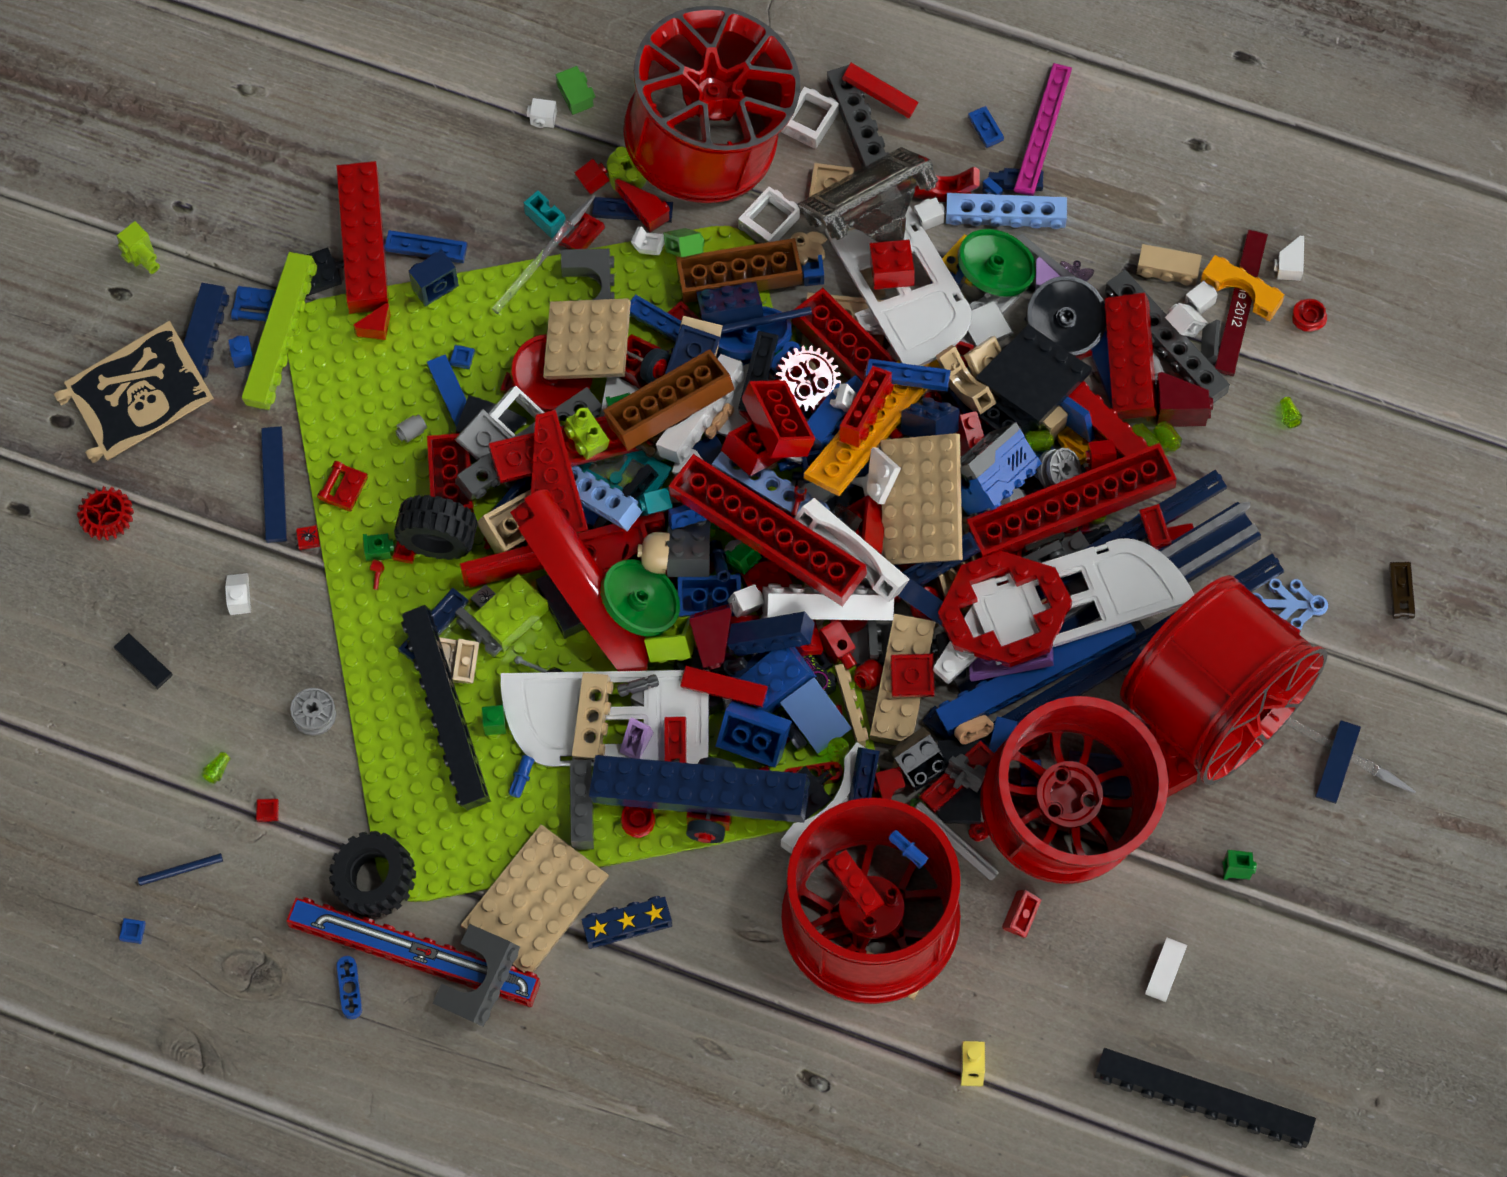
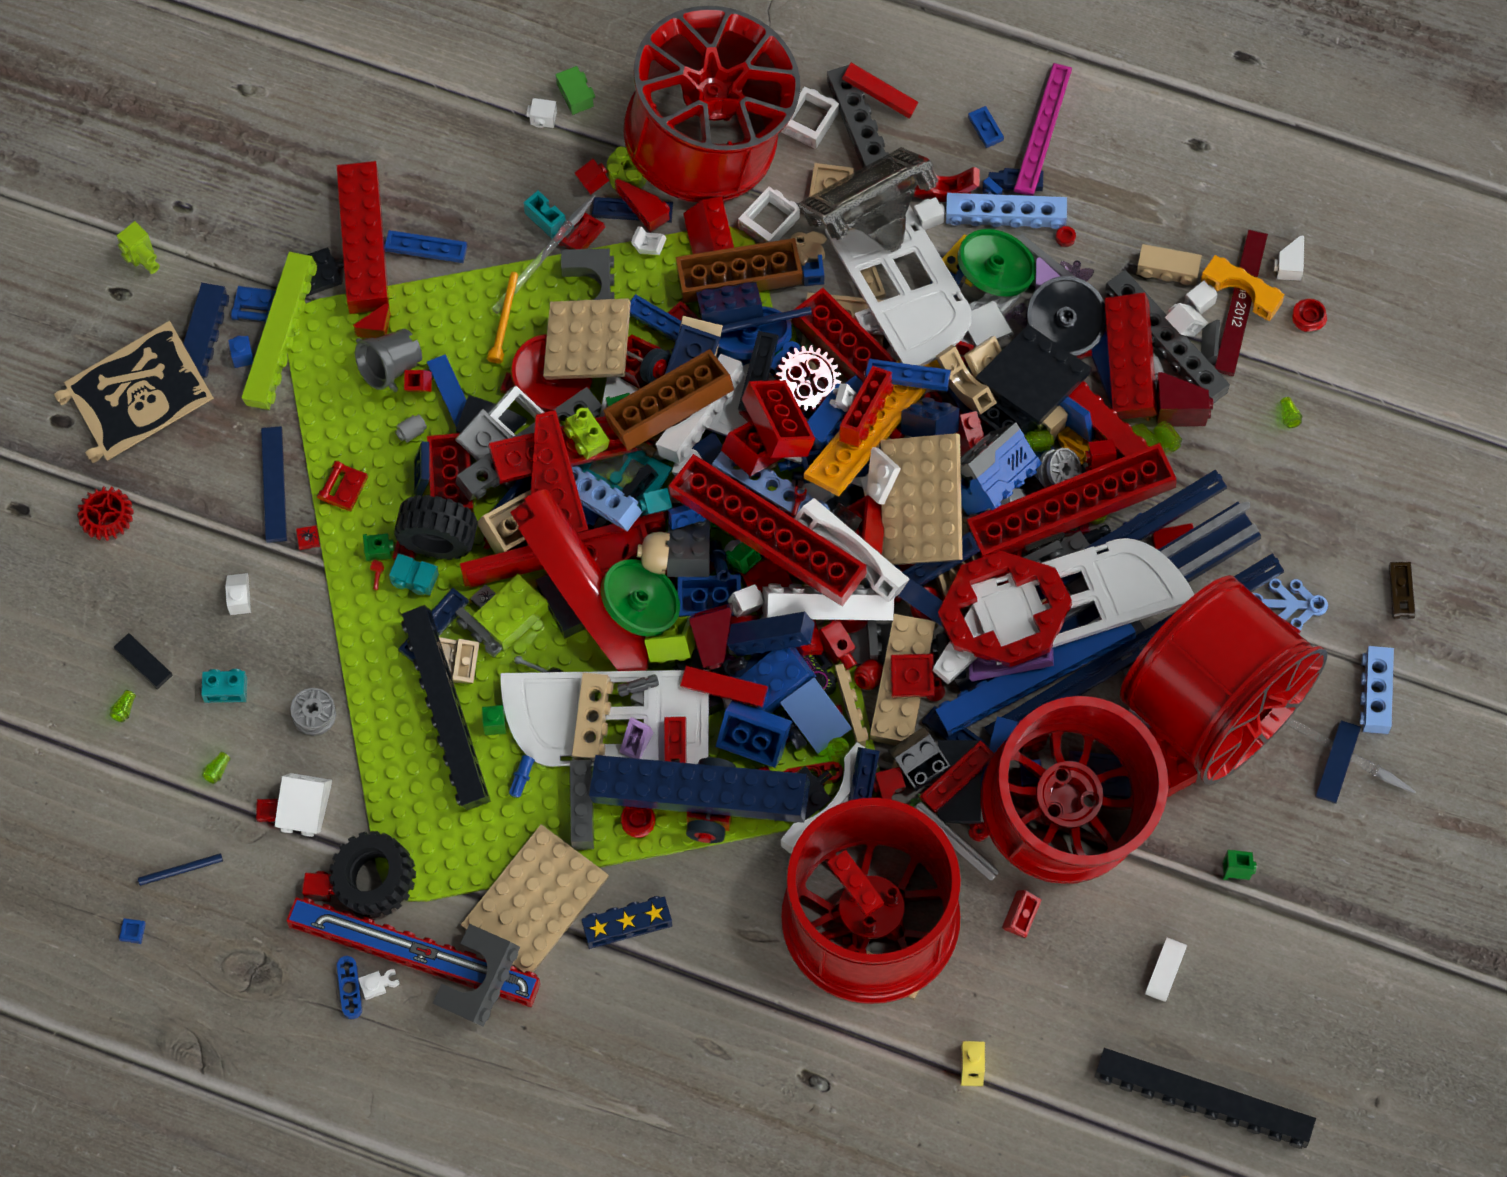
(122, 707): none -> clear neon green cone
(224, 686): none -> teal brick
(302, 803): none -> white slope
(317, 886): none -> red brick
(374, 984): none -> white plate
(386, 358): none -> dark grey piece
(413, 575): none -> teal brick
(417, 381): none -> red brick
(421, 469): none -> tile
(433, 277): dark blue brick -> none
(462, 357): blue tile -> none
(496, 353): none -> light orange piece
(683, 242): bright green brick -> none
(708, 226): none -> red slope
(719, 420): light nougat axle -> none
(891, 264): red brick -> none
(908, 849): blue axle -> none
(939, 690): none -> red cone
(964, 774): dark grey hips -> none
(974, 729): light nougat beam -> none
(1015, 314): none -> clear purple plant
(1065, 236): none -> red tile
(1155, 526): red tile -> none
(1383, 659): none -> light blue brick

